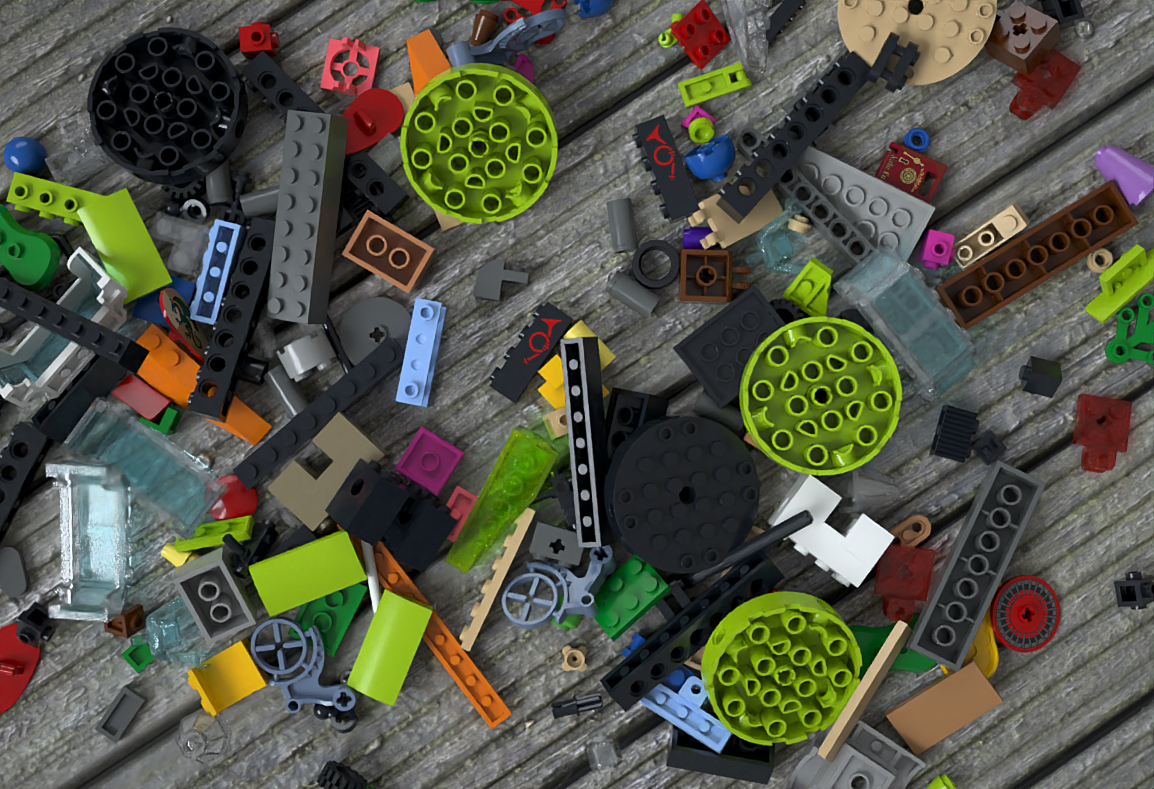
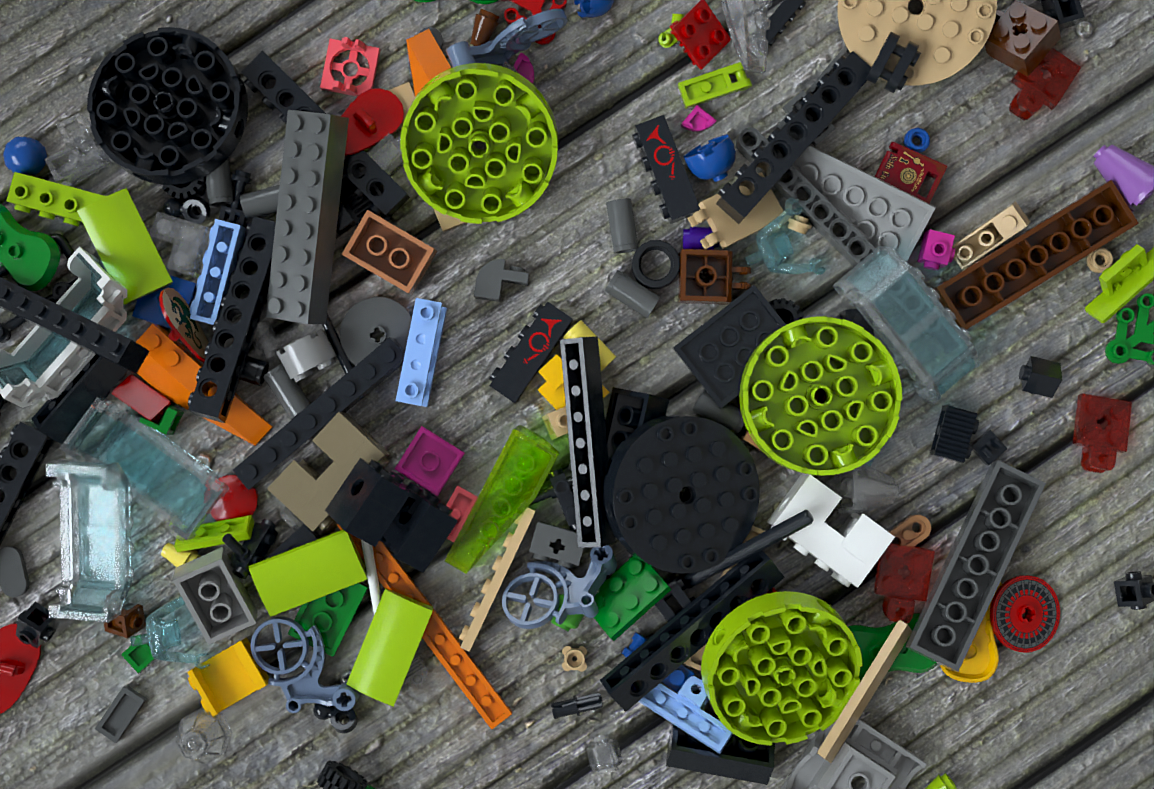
(258, 38): red brick -> none
(701, 130): lime tile -> none
(811, 288): lime wing -> none
(944, 707): medium nougat tile -> none

